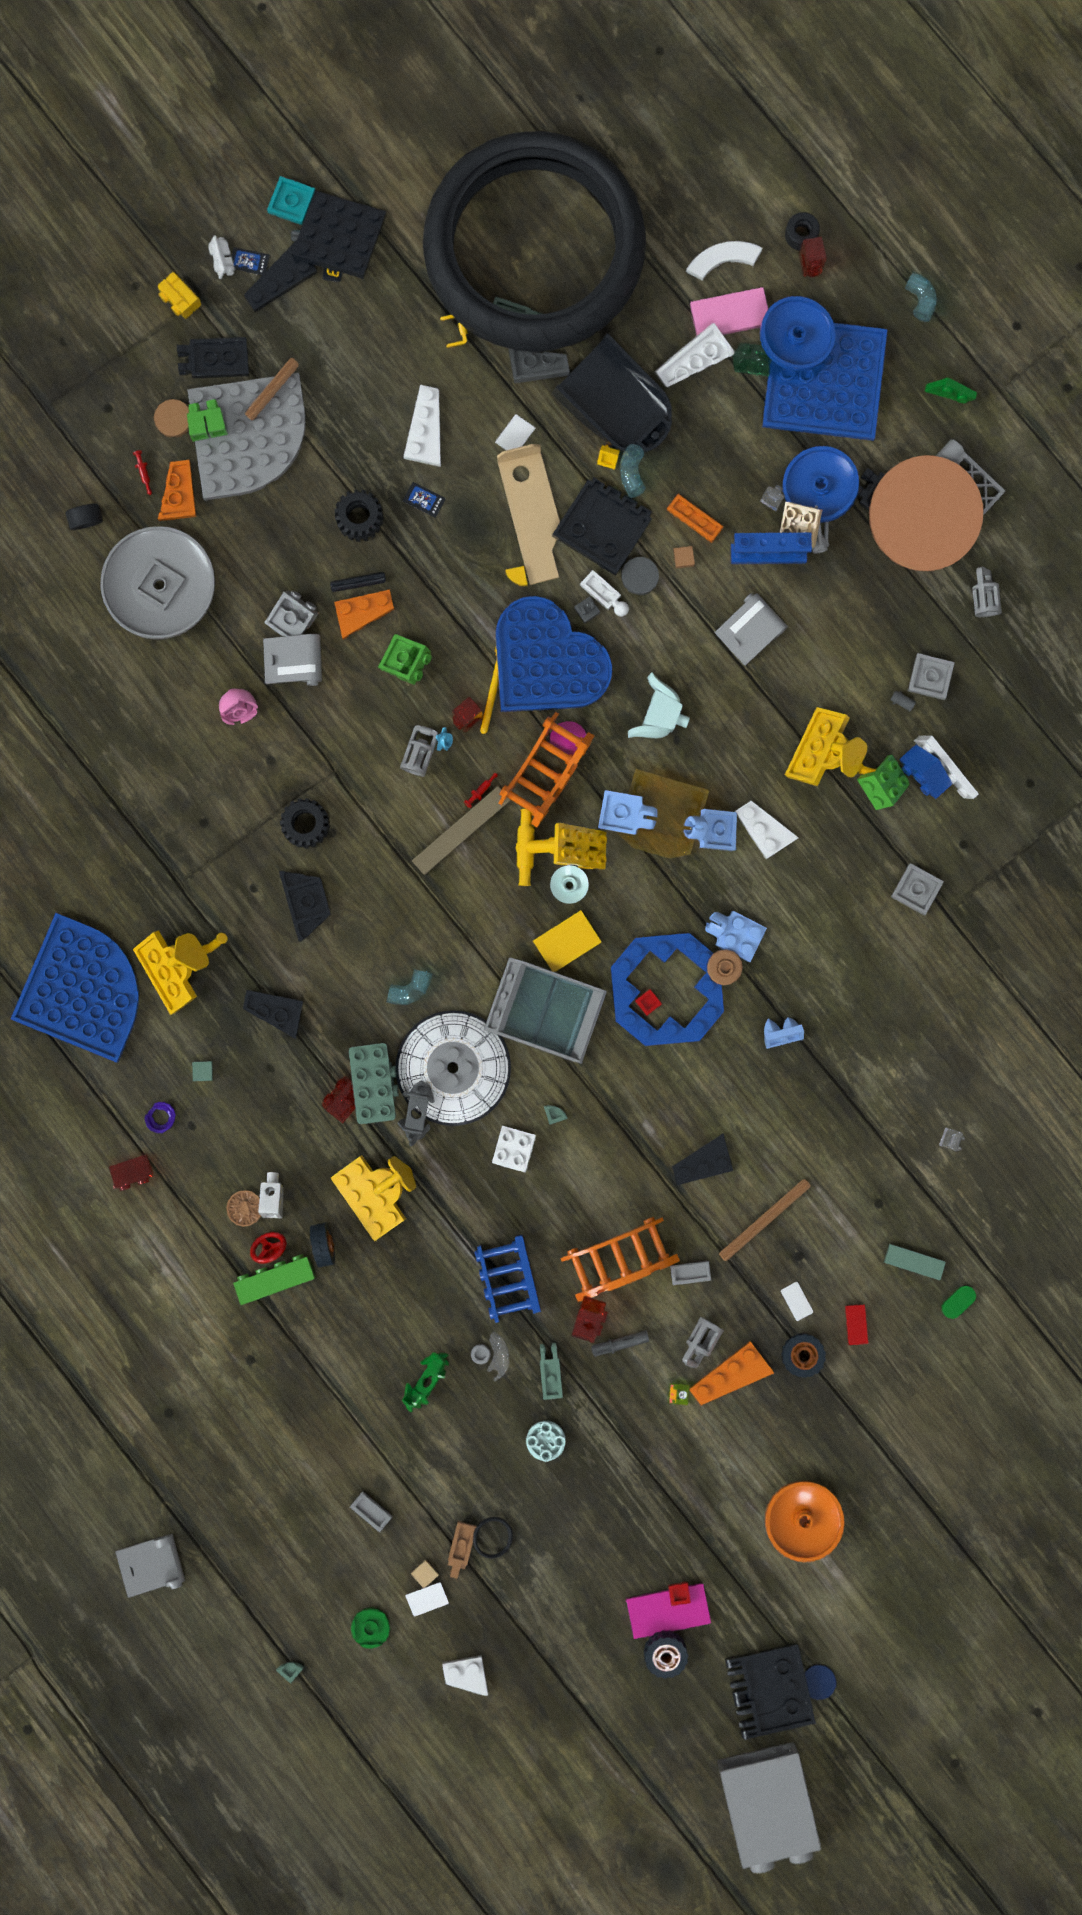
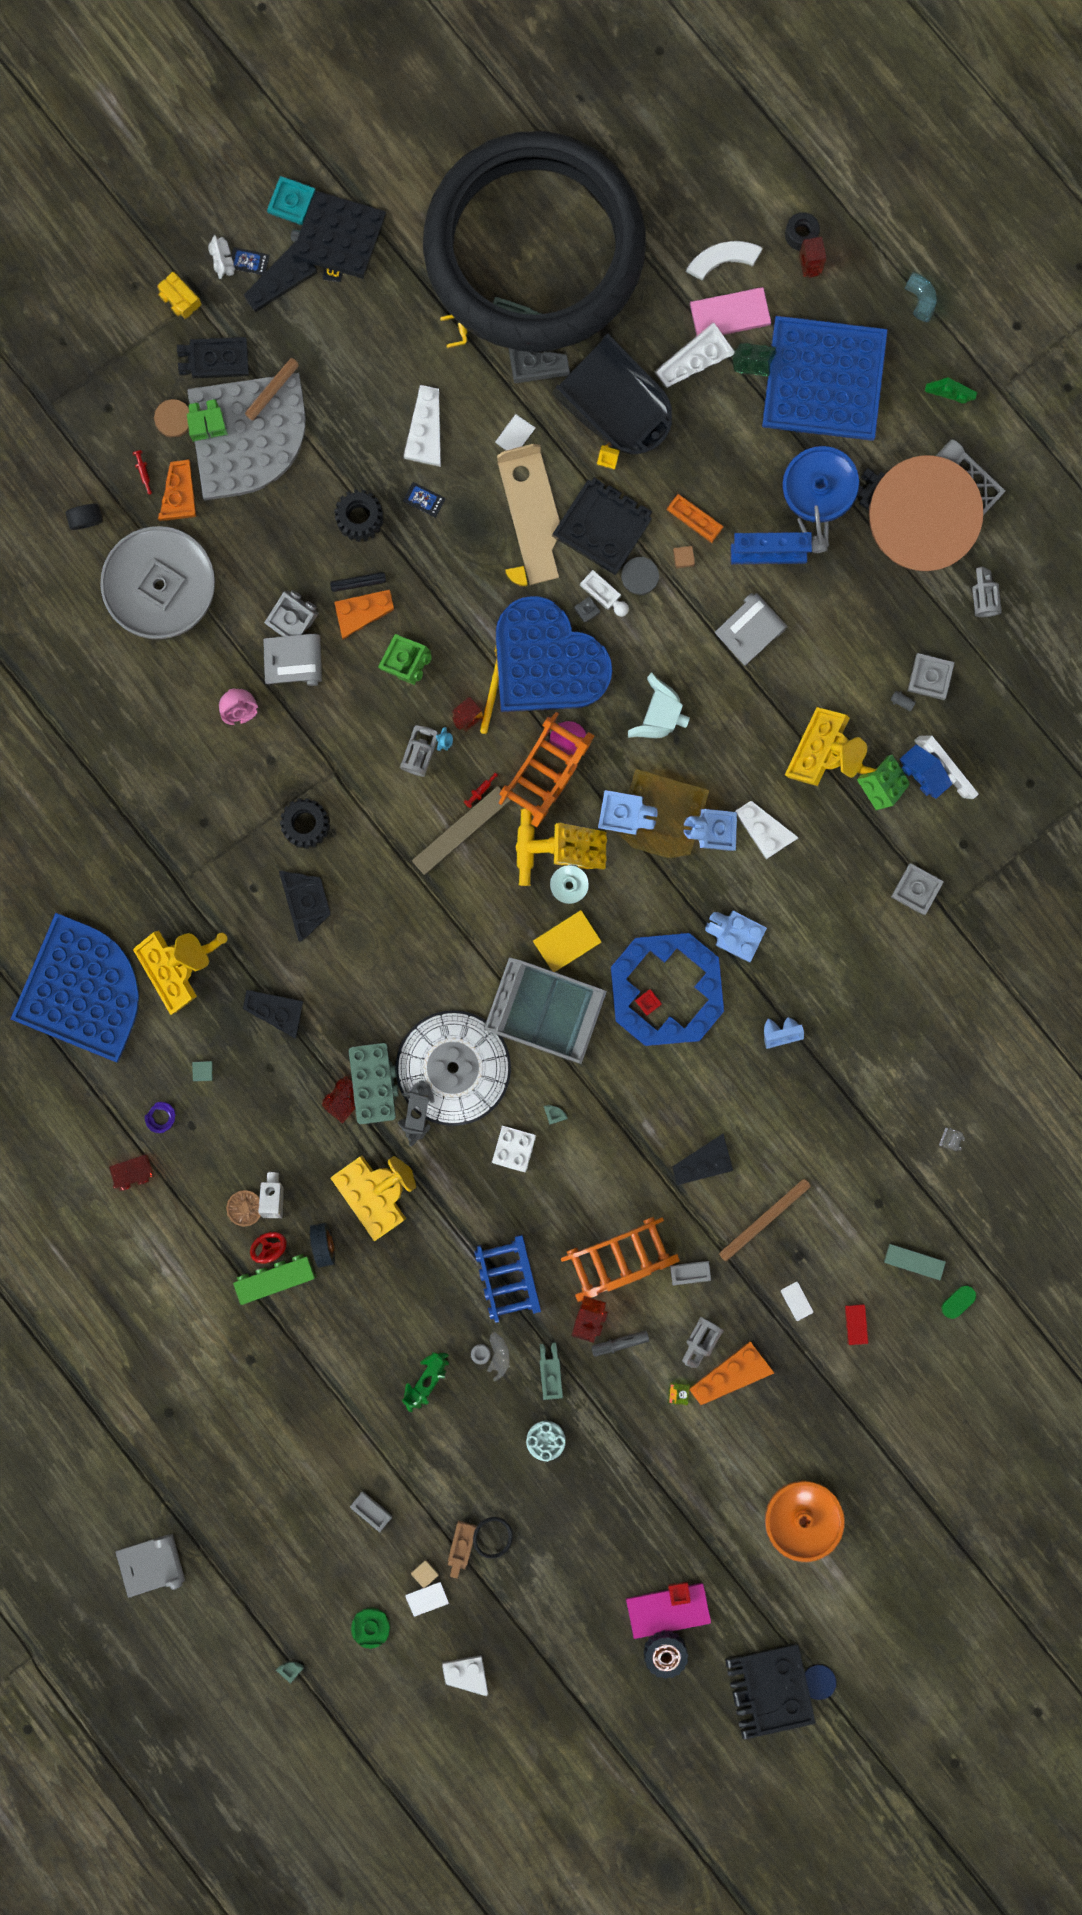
(412, 992): clear light blue cylinder -> none
(629, 470): clear light blue cylinder -> none
(724, 967): medium nougat wheel -> none
(769, 1807): light grey brick -> none
(773, 497): clear tile -> none
(797, 333): blue dish -> none
(801, 519): tan tile -> none
(815, 1359): black wheel -> none

